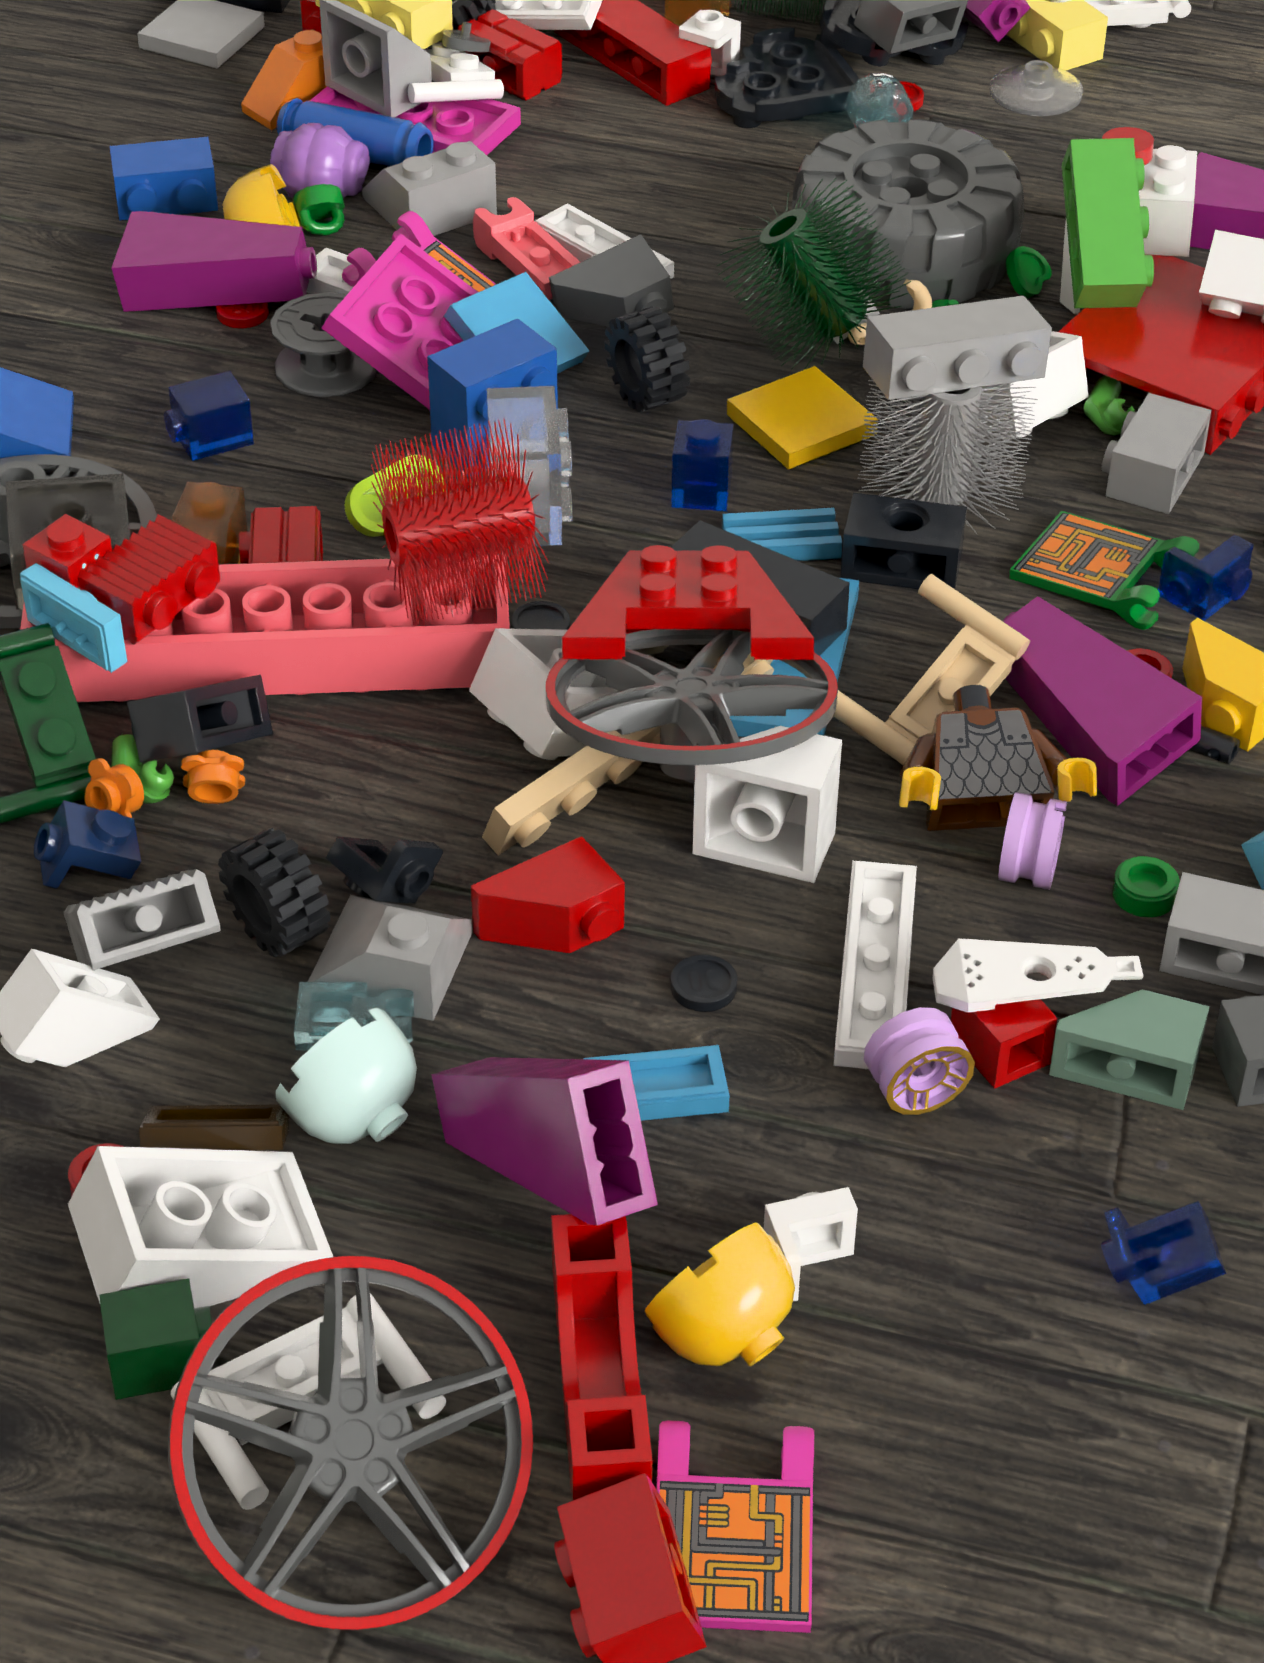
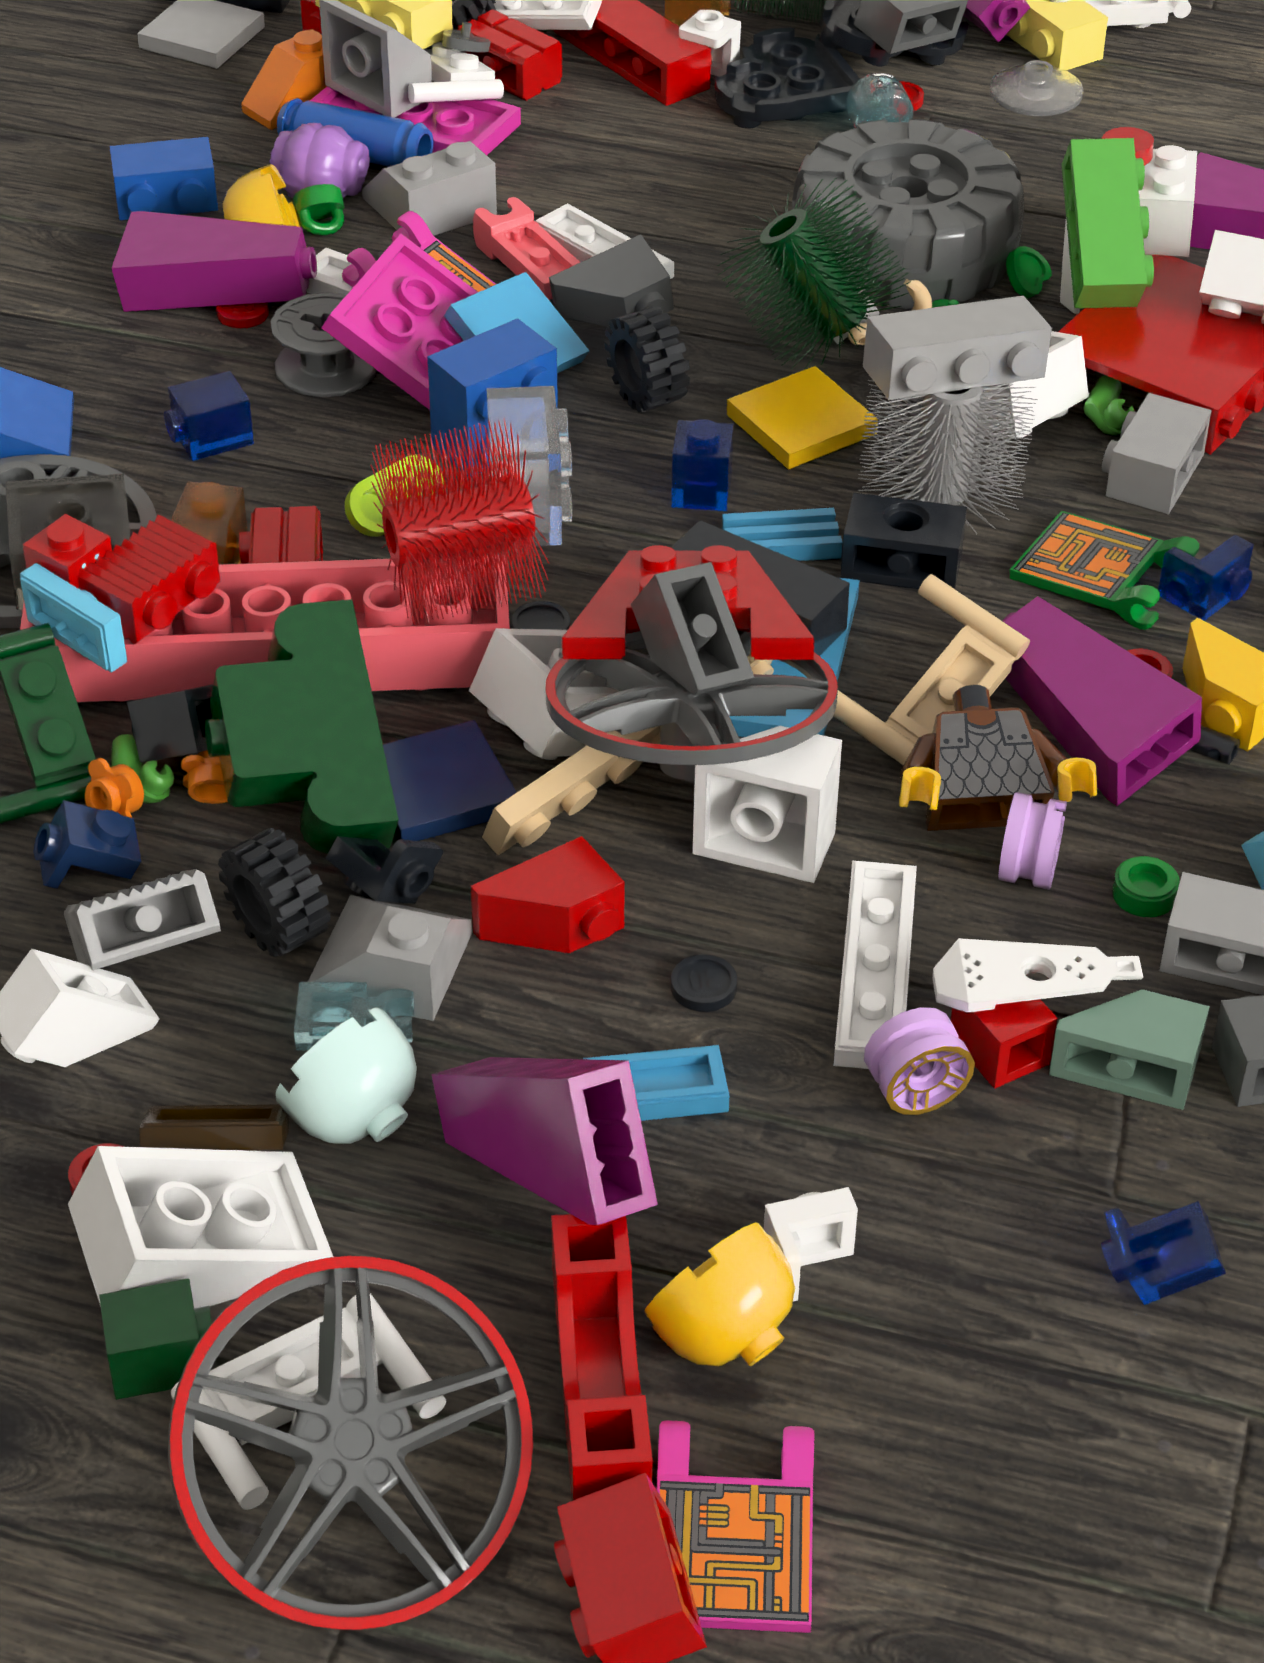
(306, 728): none -> dark green brick
(444, 781): none -> dark blue tile
(691, 630): none -> dark grey slope

